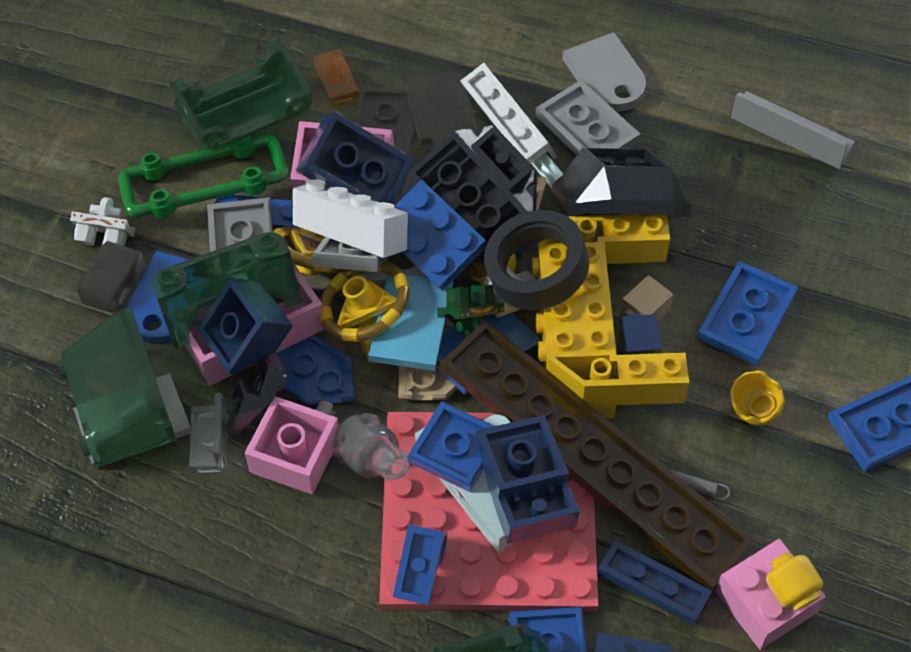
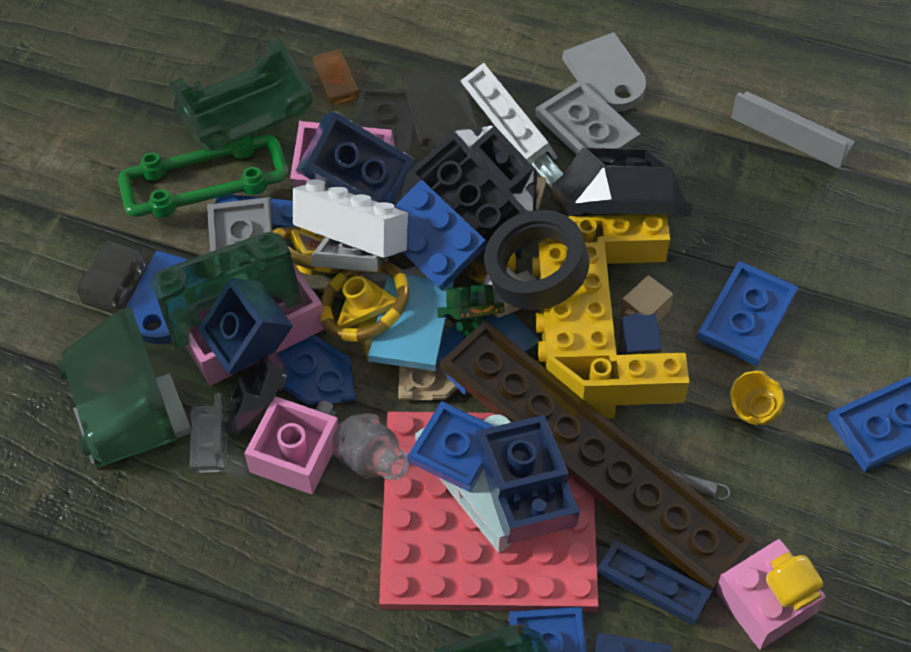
(88, 225): white hips -> none
(419, 564): blue plate -> none

